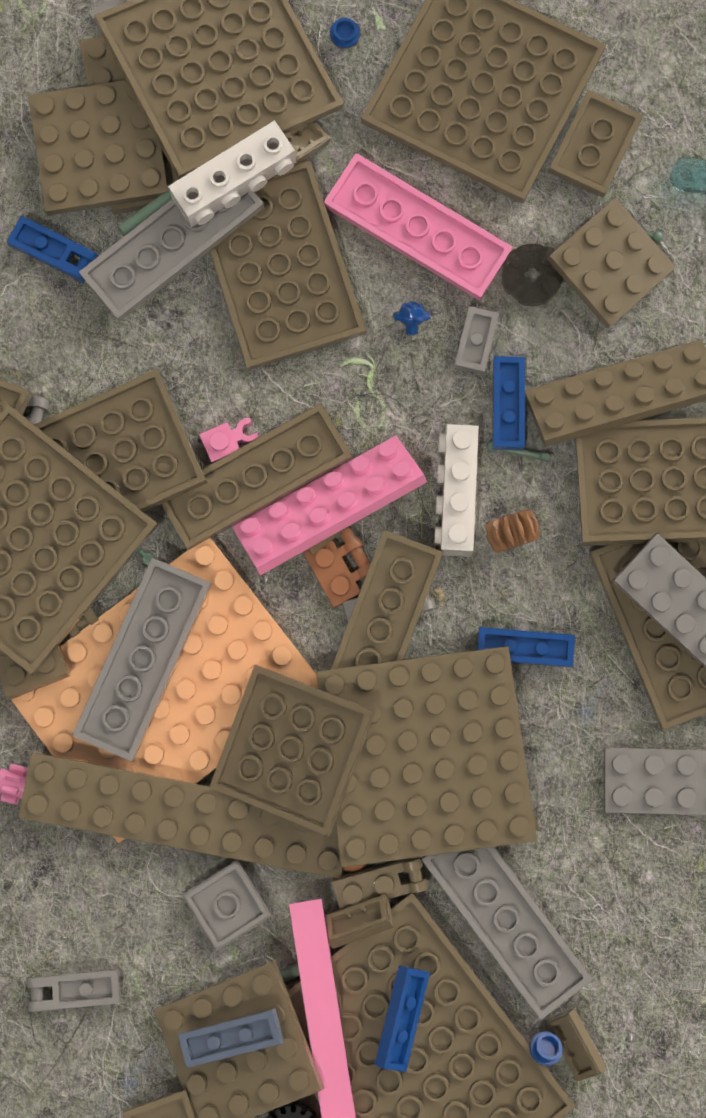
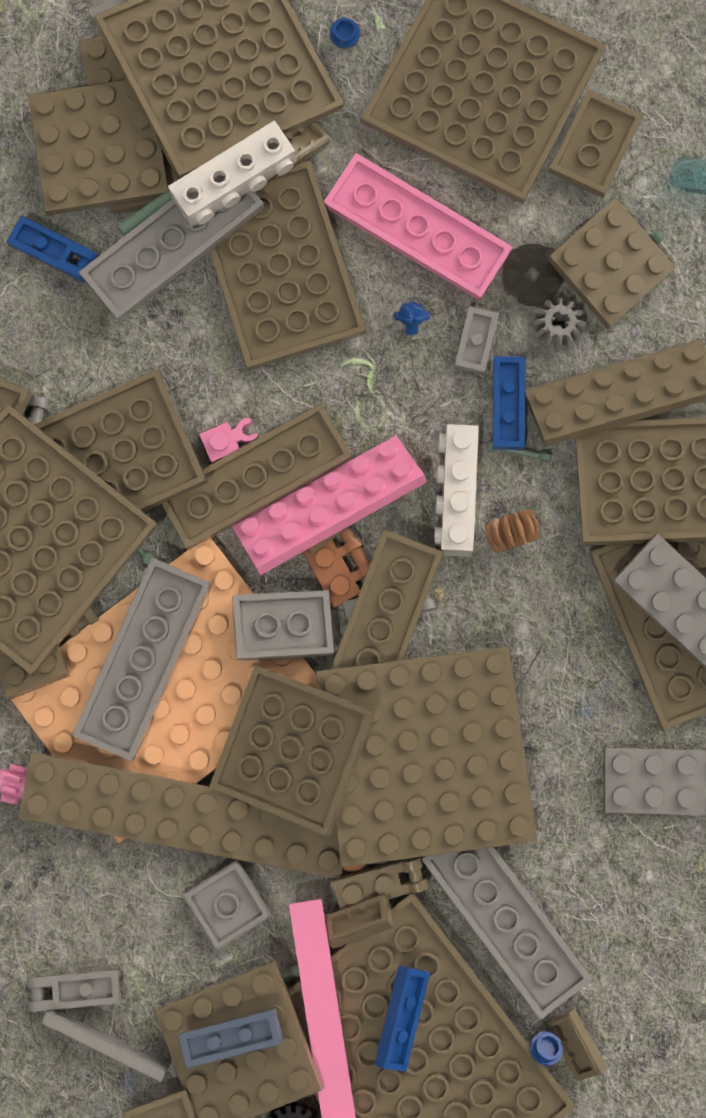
(105, 1044): none -> light grey tile
(282, 625): none -> light grey plate
(530, 646): blue plate -> none
(556, 334): none -> light grey gear

